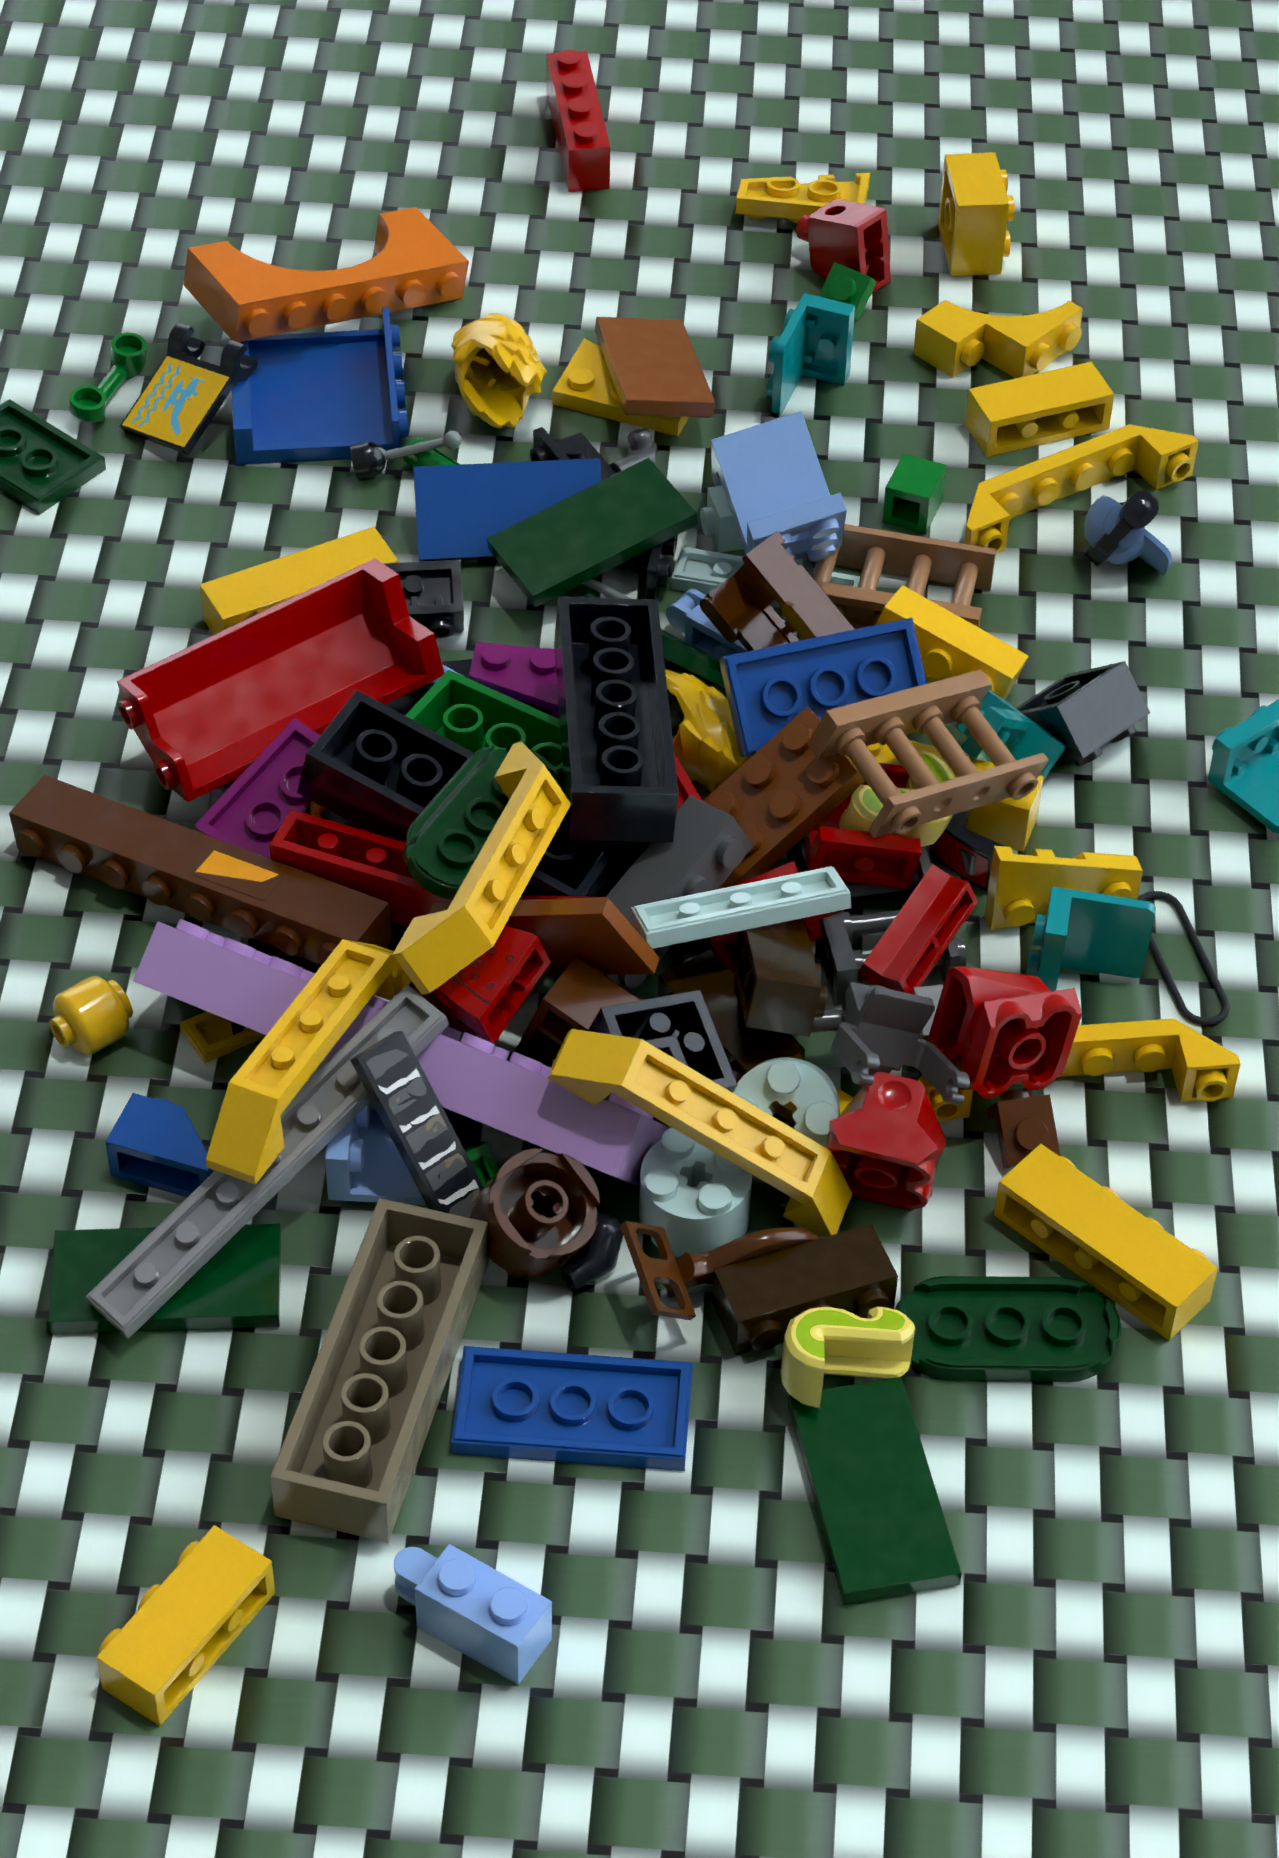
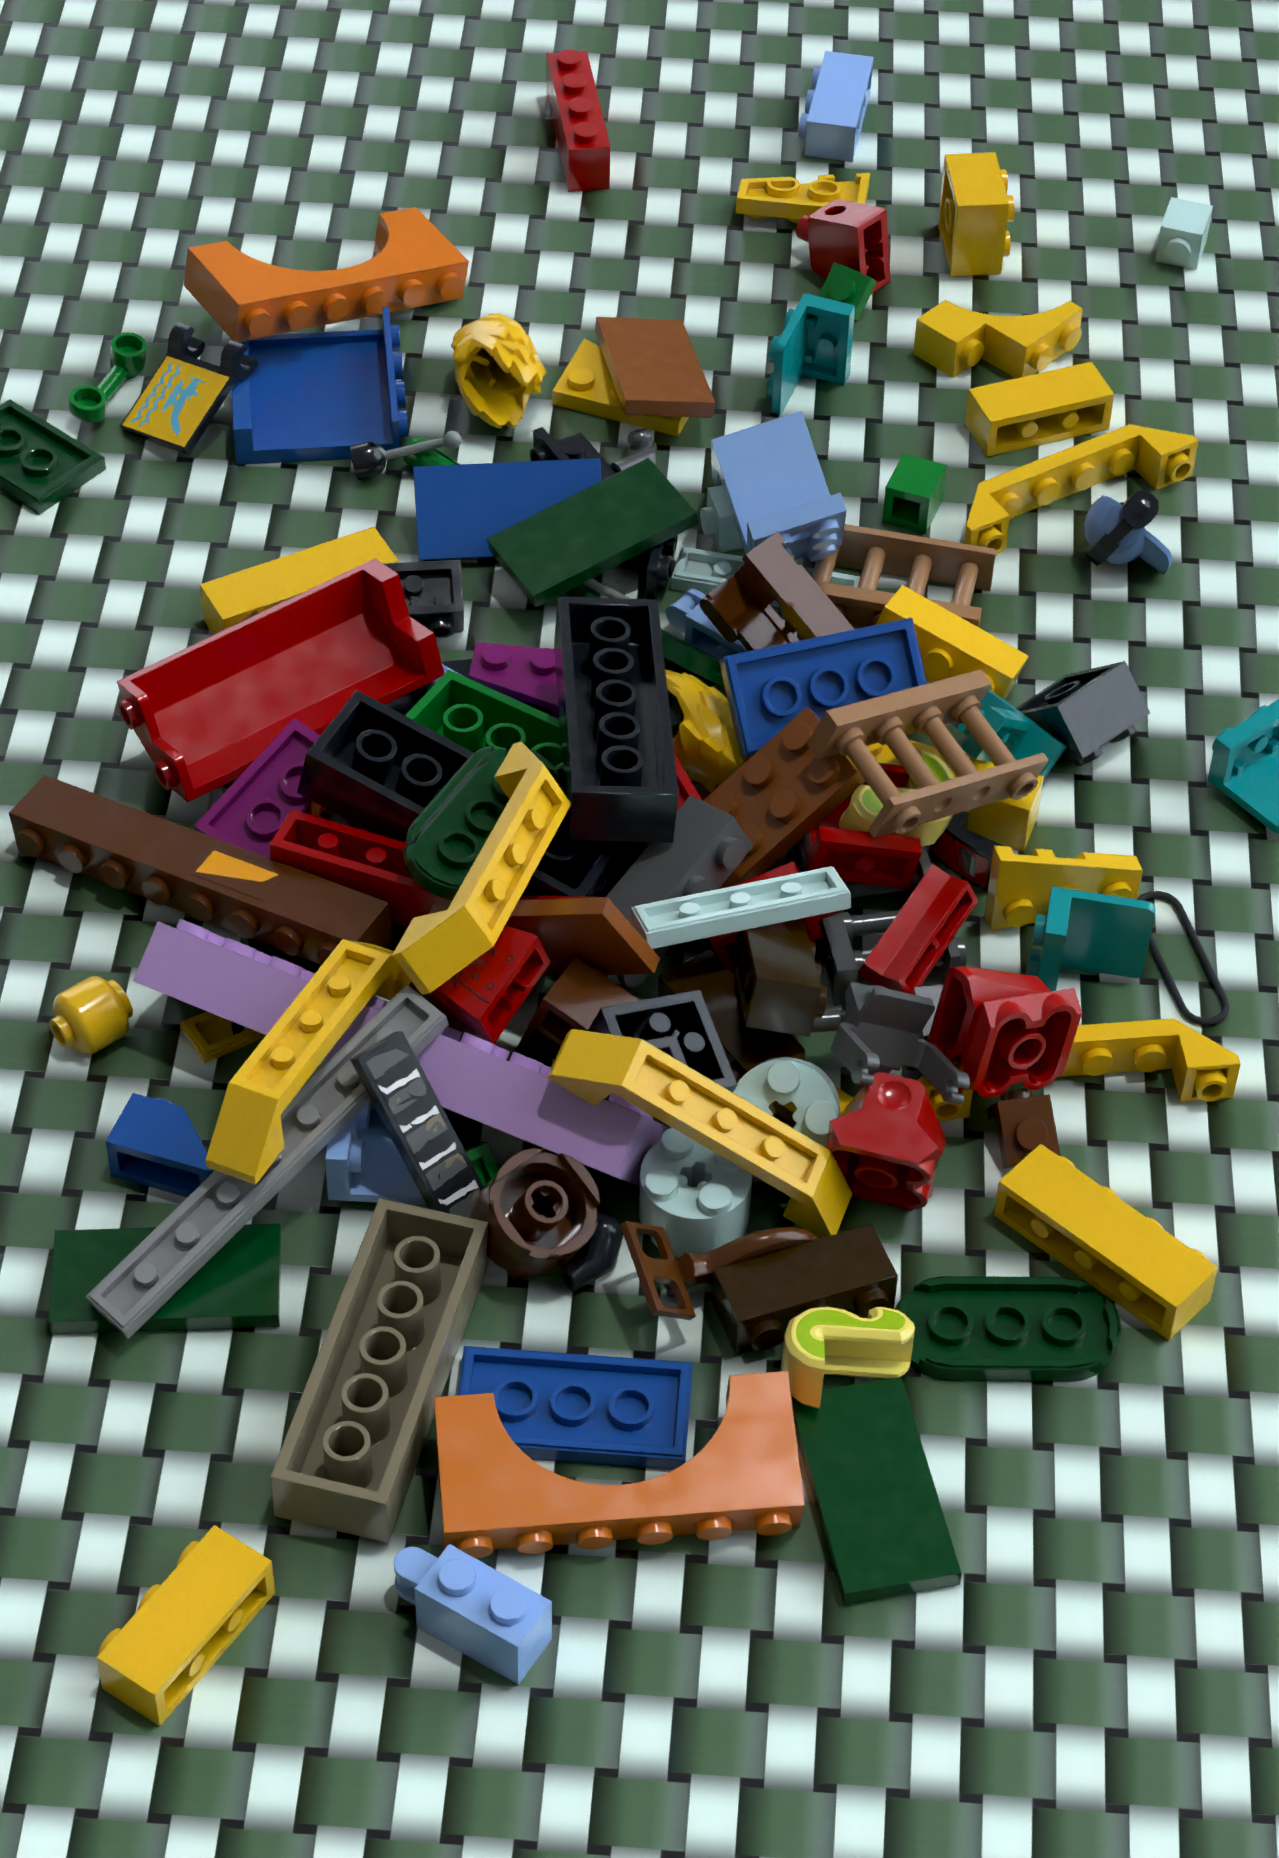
(507, 1501): none -> orange arch
(836, 106): none -> light blue brick
(1183, 233): none -> light aqua brick

